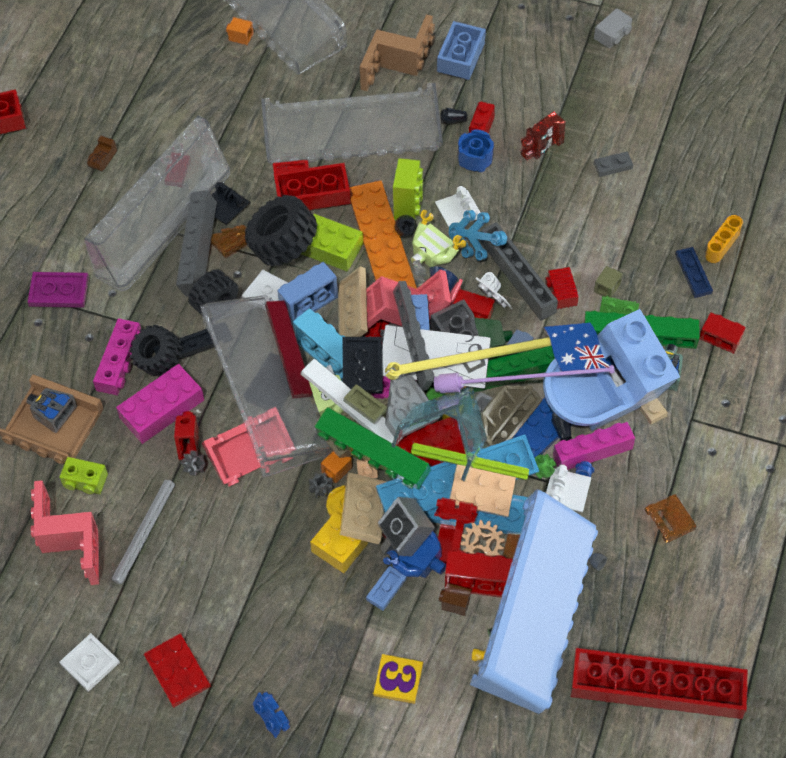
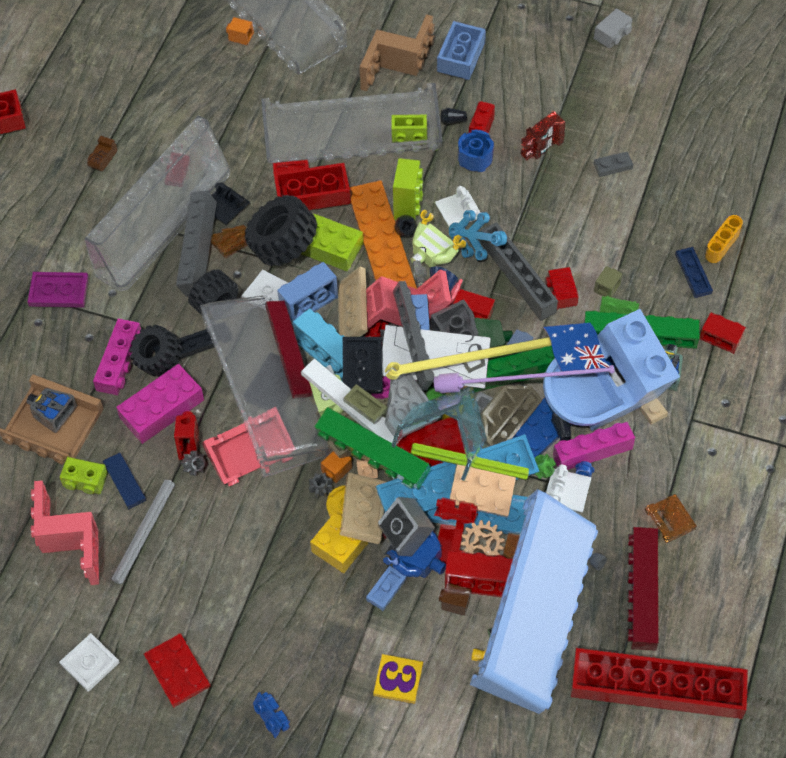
(124, 481): none -> dark blue tile
(408, 128): none -> lime brick
(490, 286): white hinge -> none
(644, 589): none -> dark red brick

